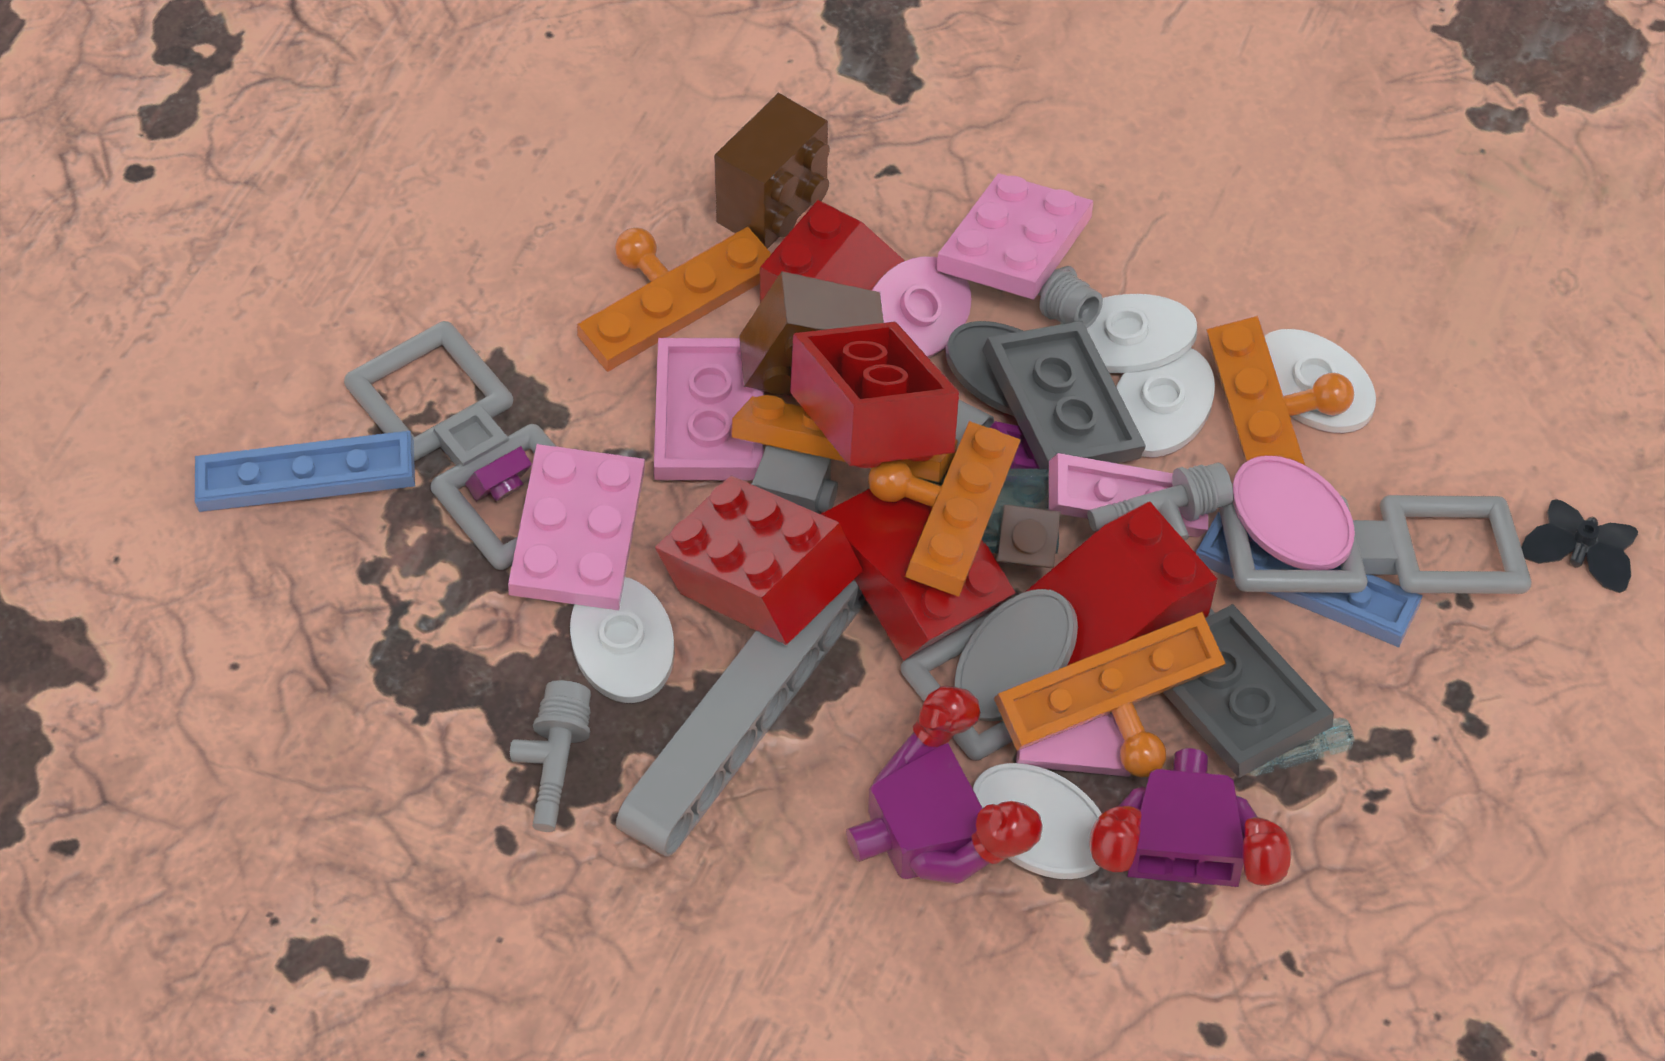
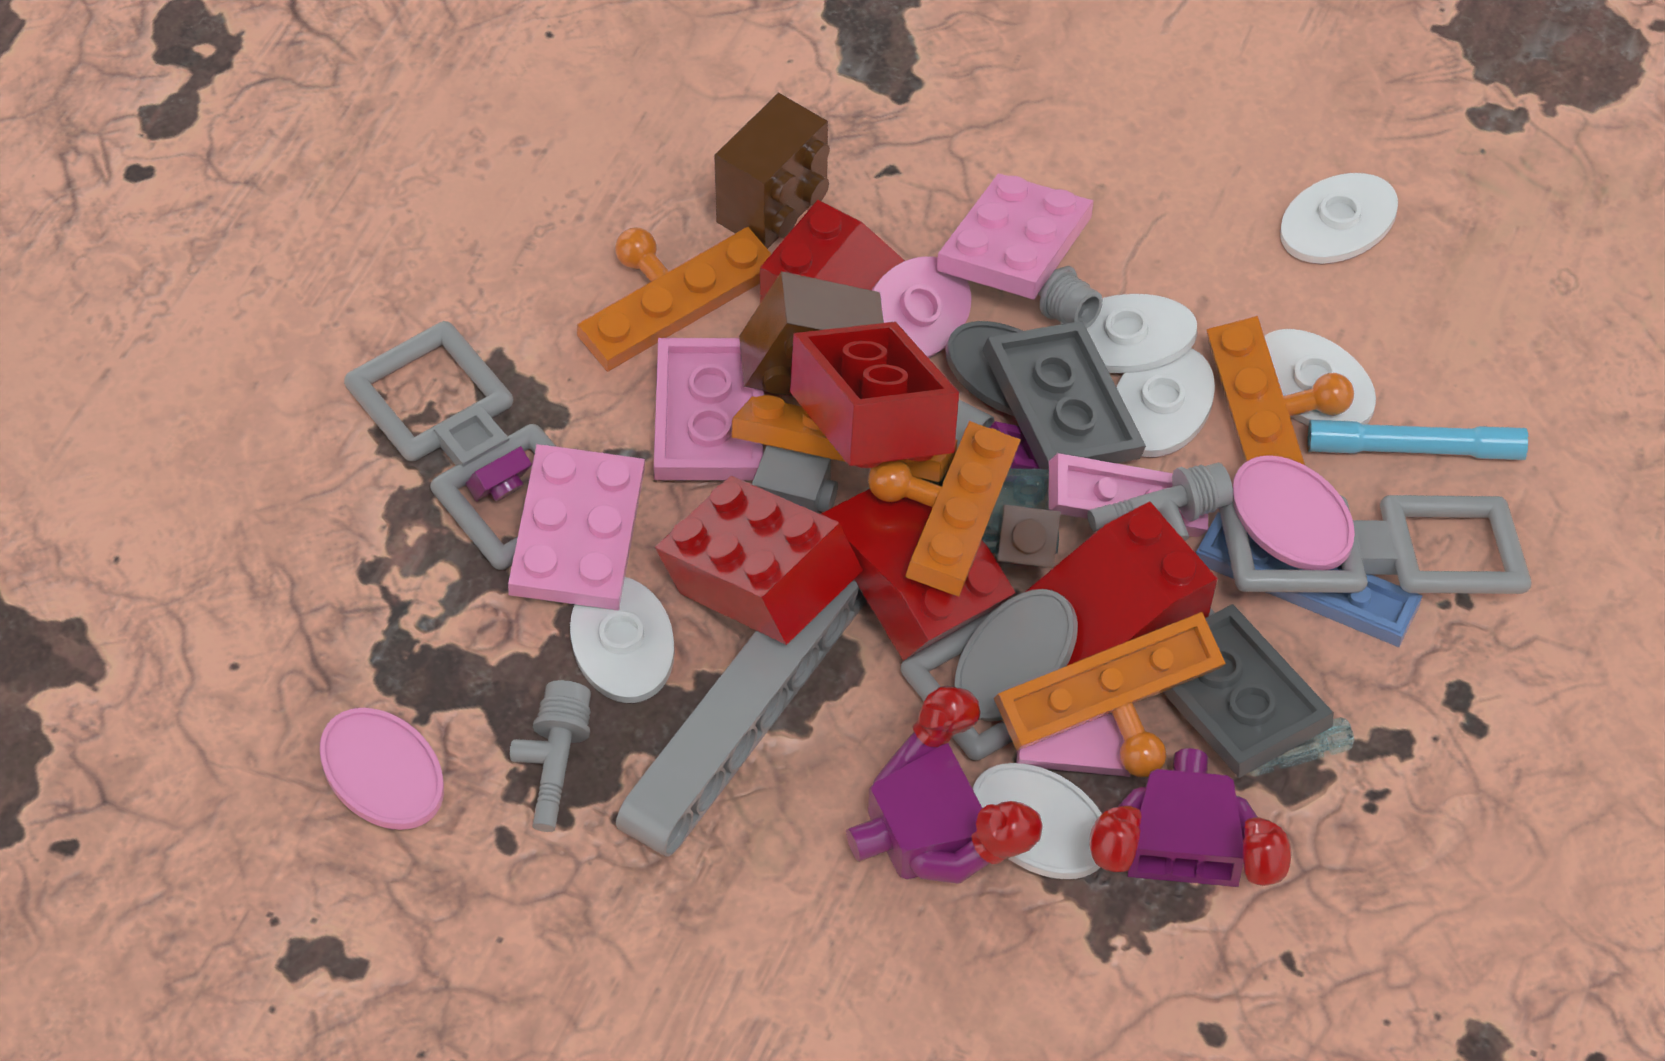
(304, 471): medium blue tile -> none
(381, 768): none -> bright pink piece
(1339, 218): none -> white piece
(1480, 442): none -> medium azure piece
(1600, 544): black piece -> none

